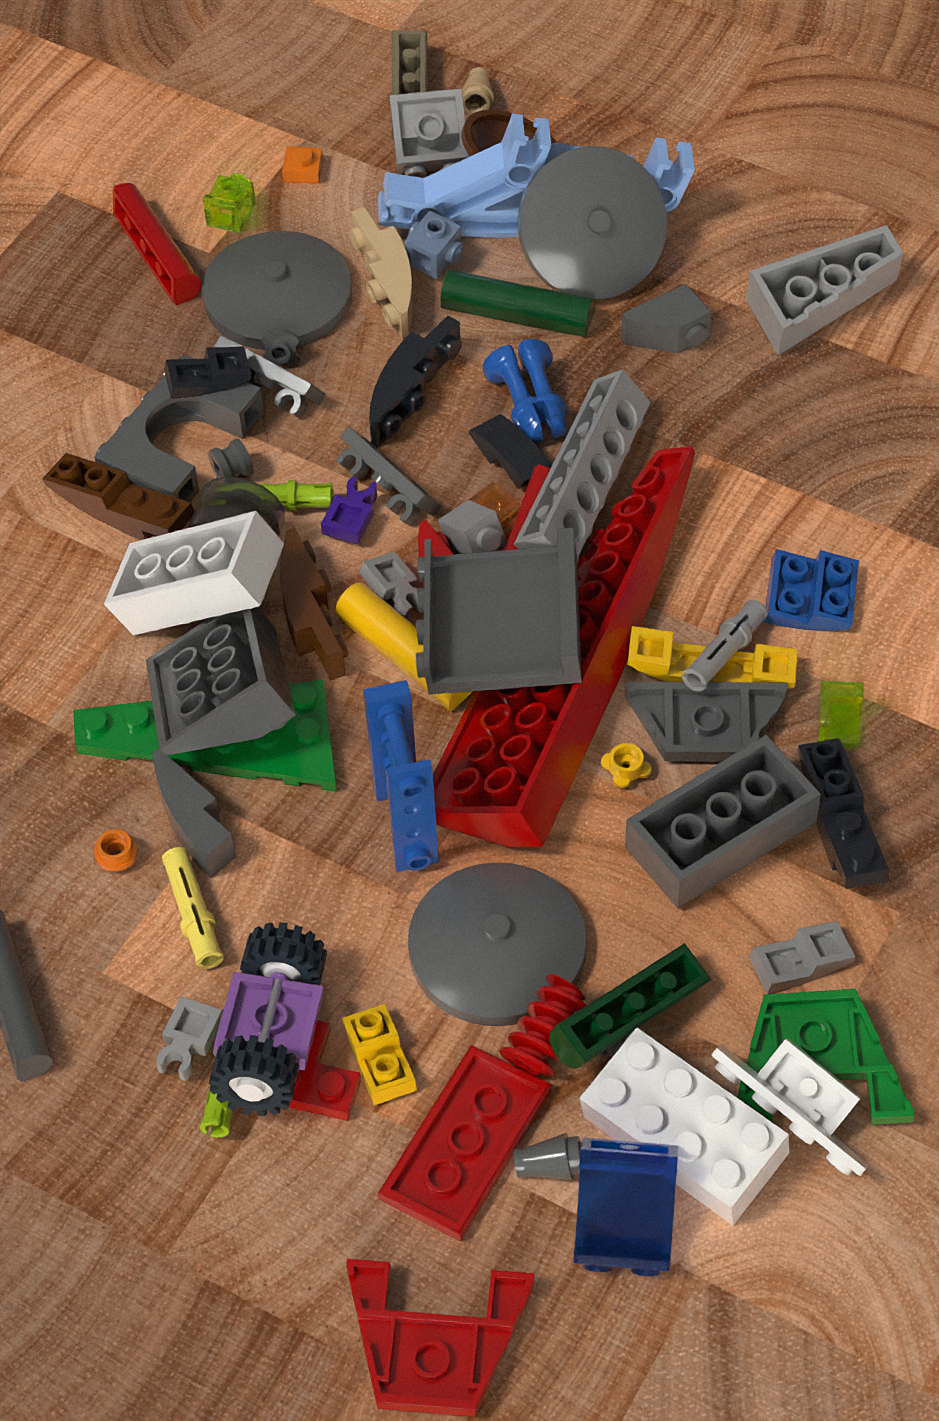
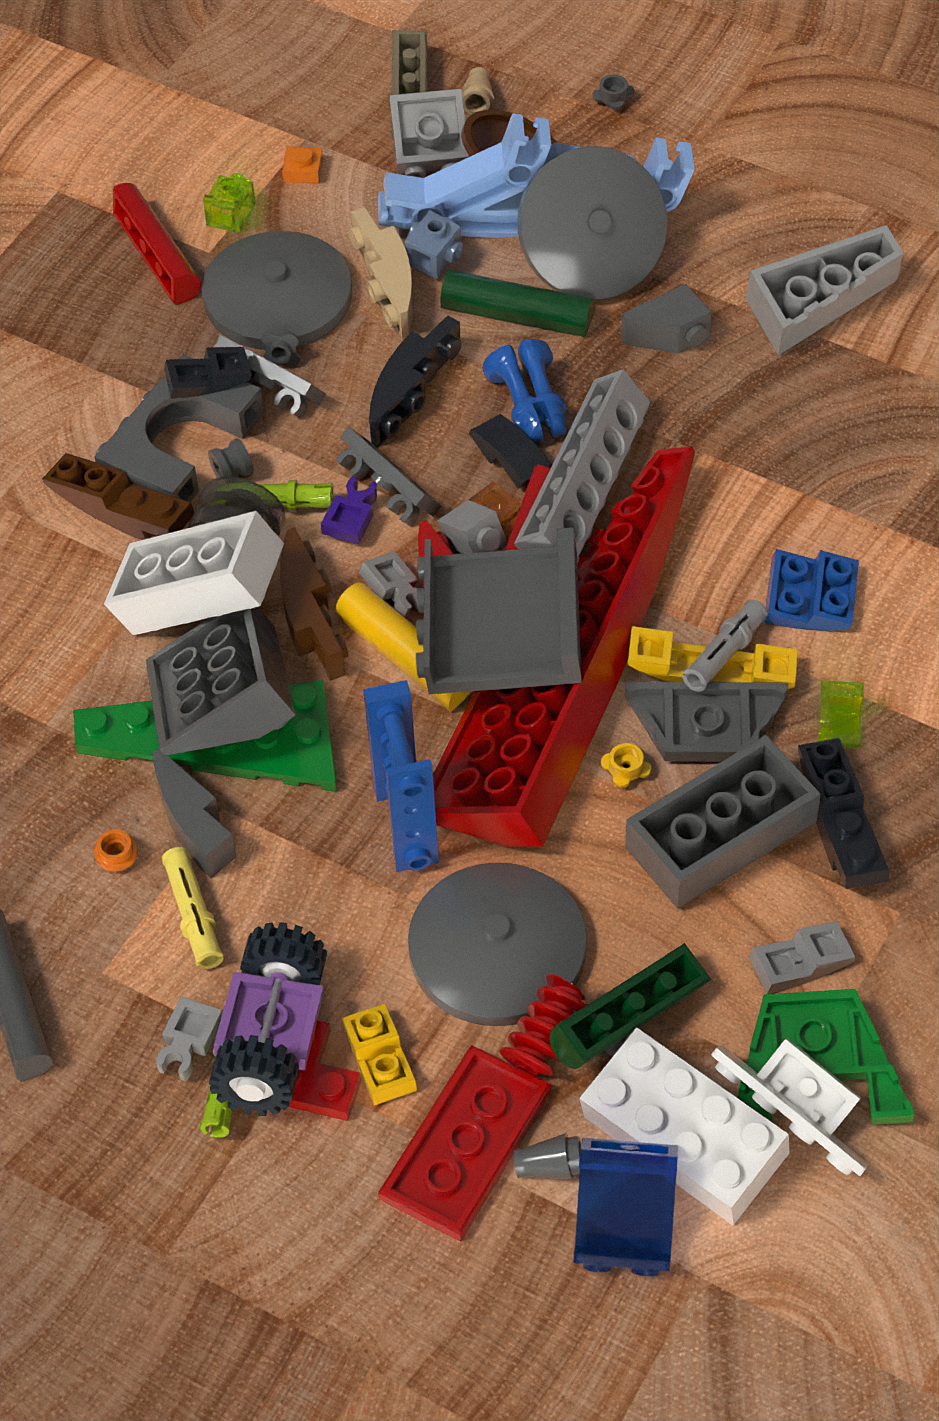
(434, 1358): red wing -> none
(613, 91): none -> dark grey plate

